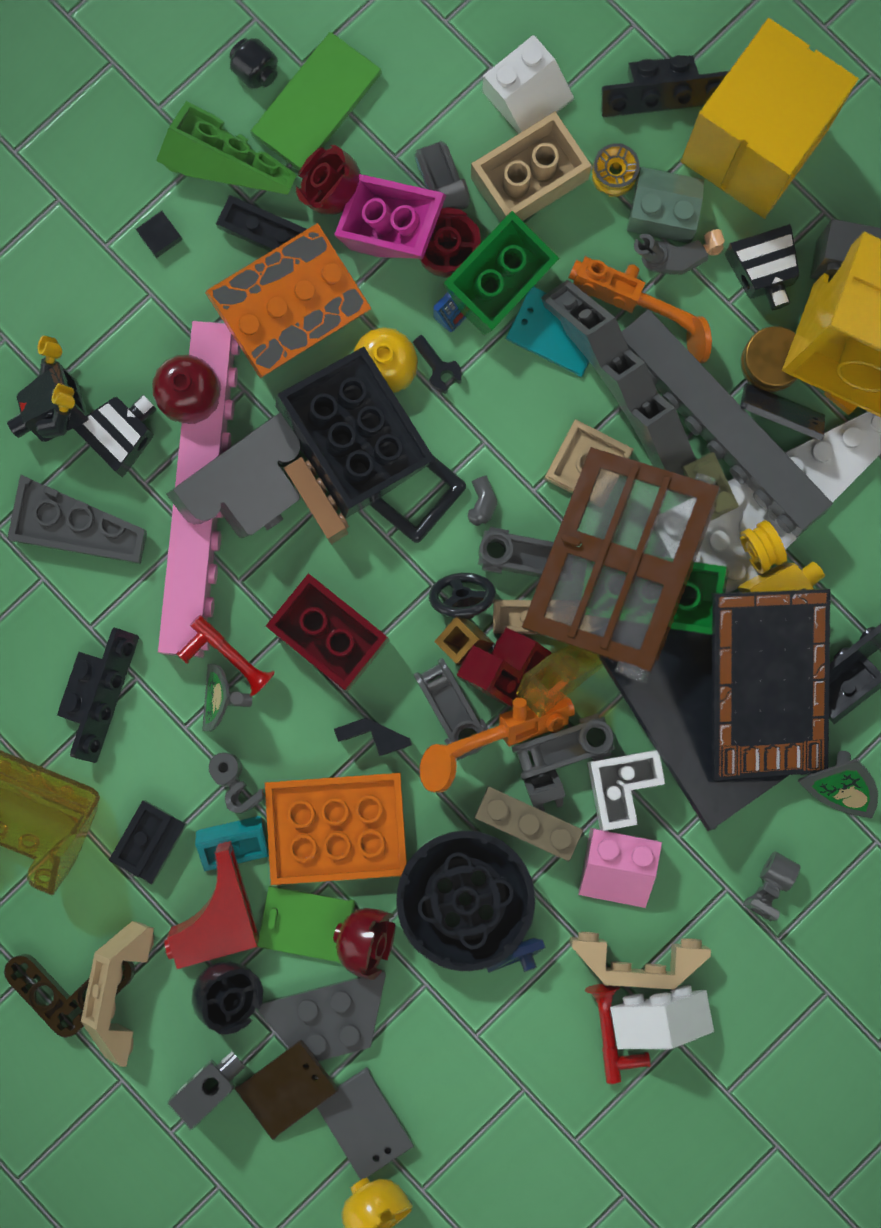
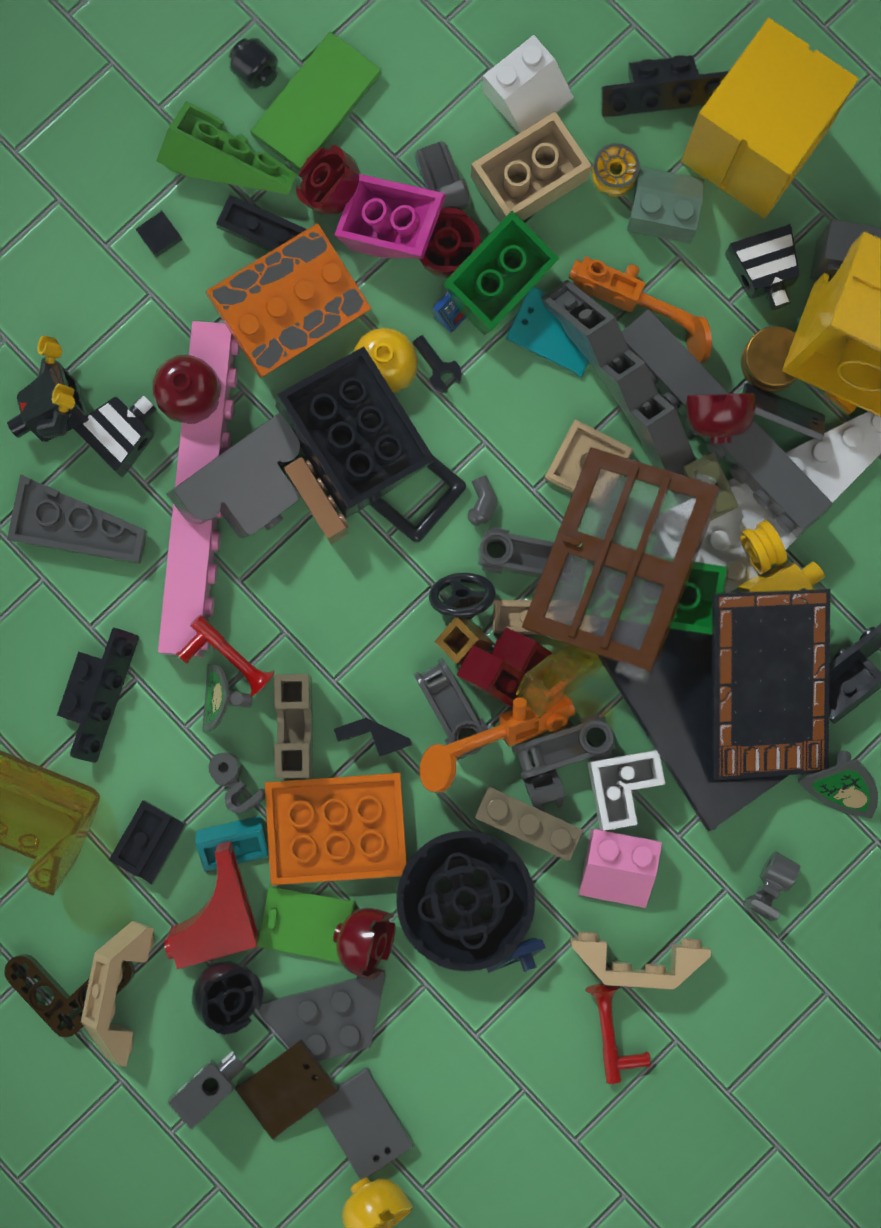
(294, 726): none -> dark tan arch
(327, 632): dark red brick -> none
(662, 1020): white brick -> none
(669, 259): dark grey arm -> none
(721, 415): none -> dark red cylinder

